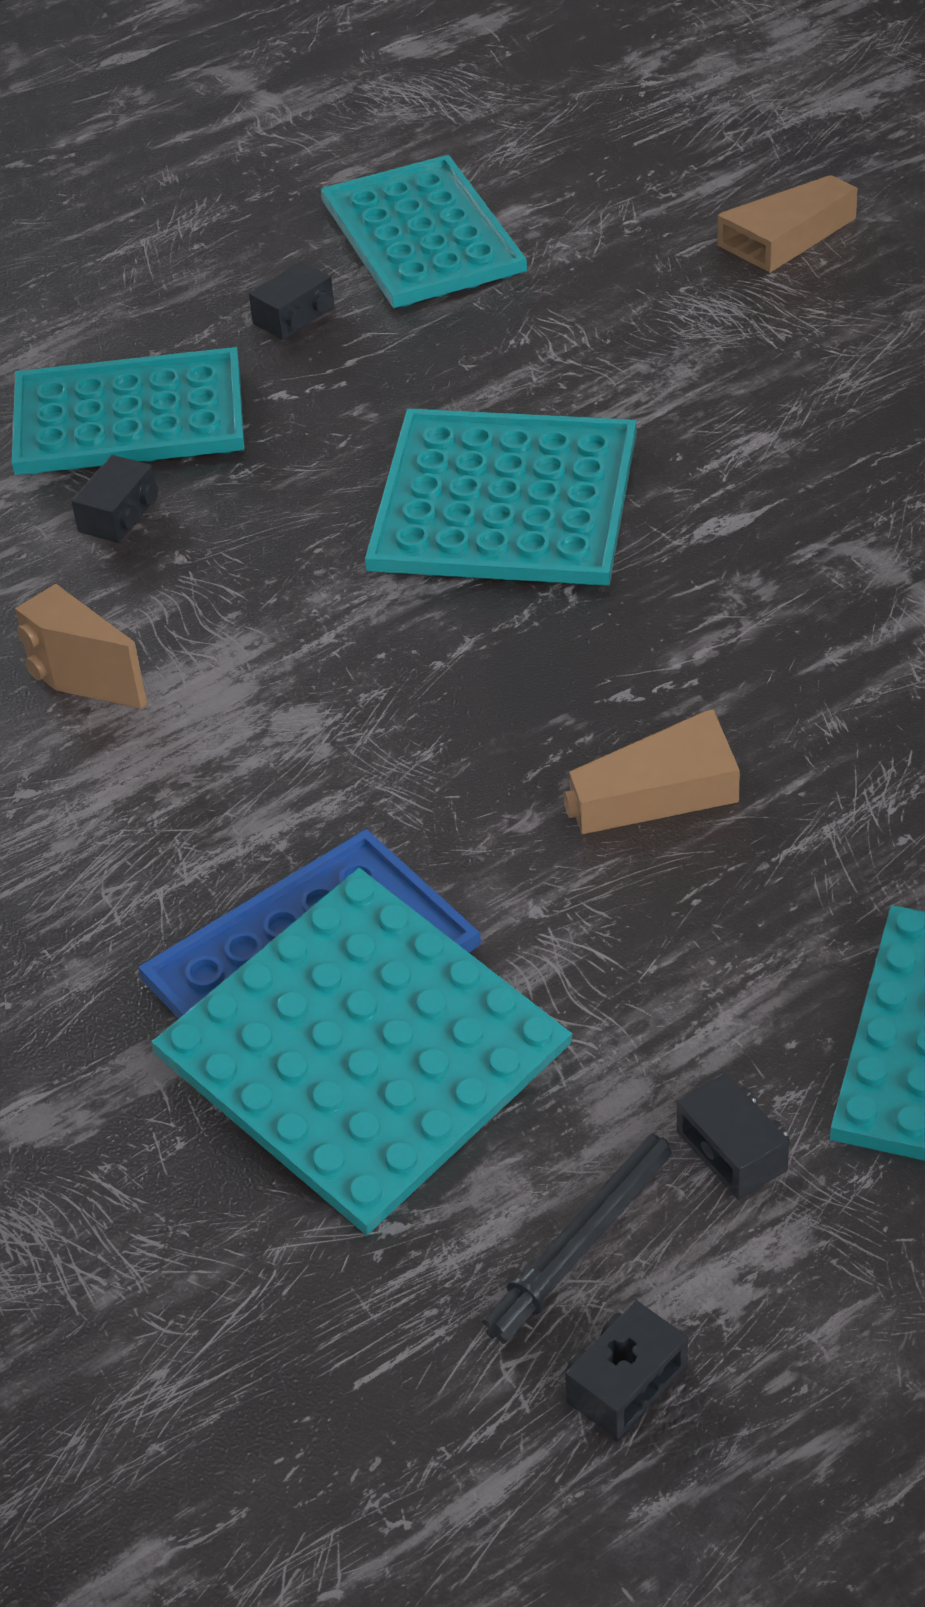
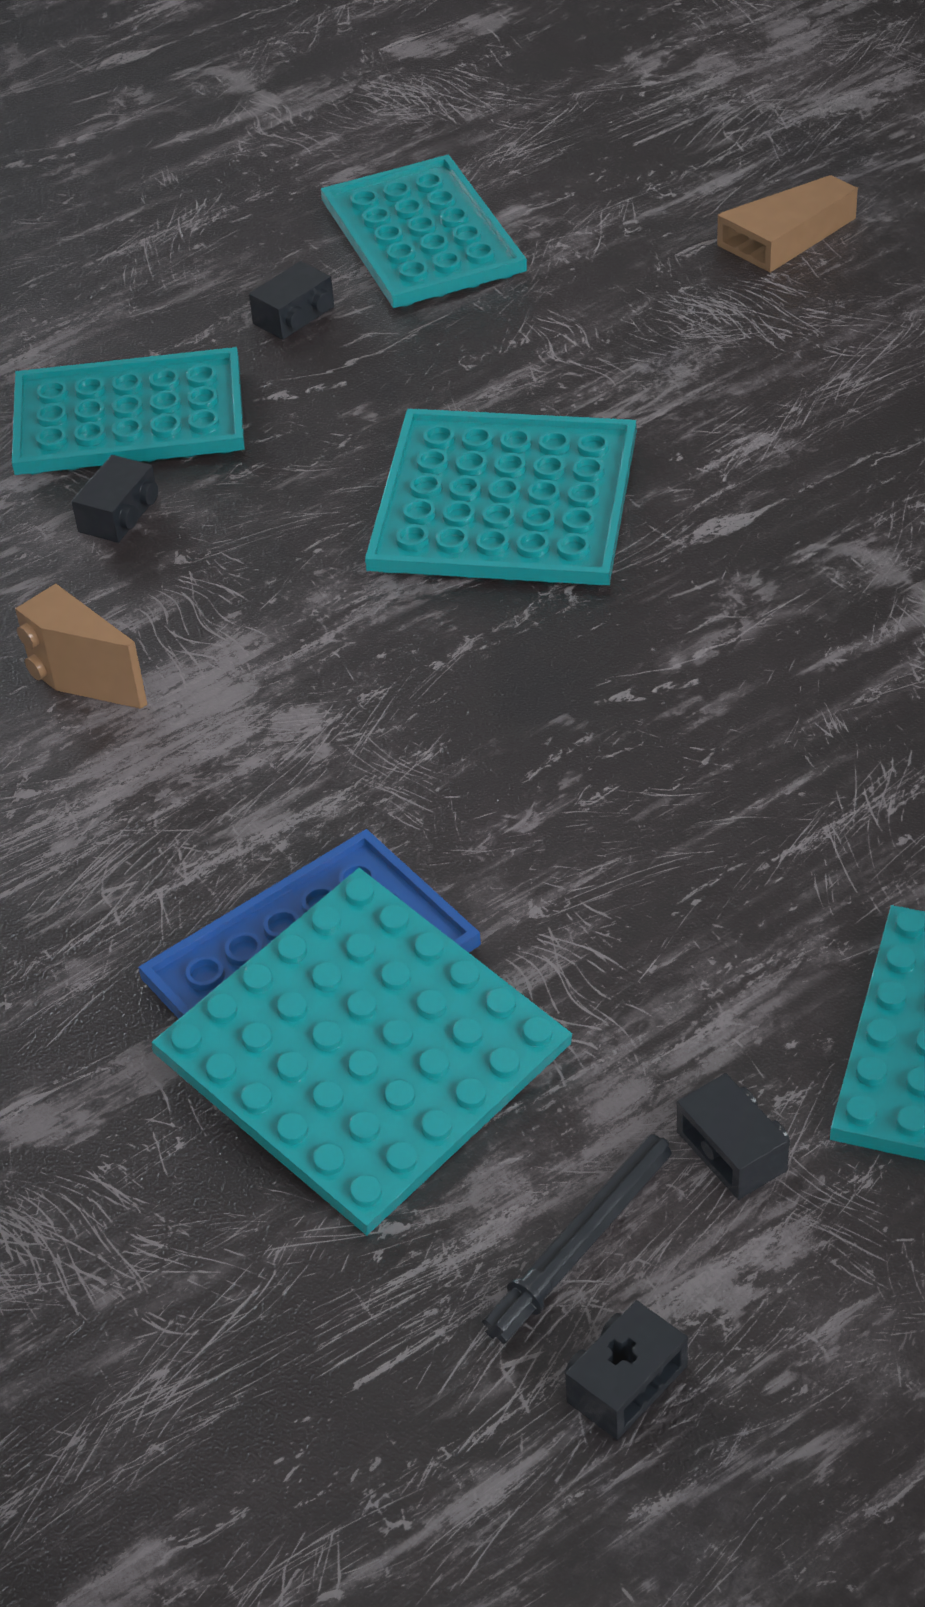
(656, 777): medium nougat slope -> none

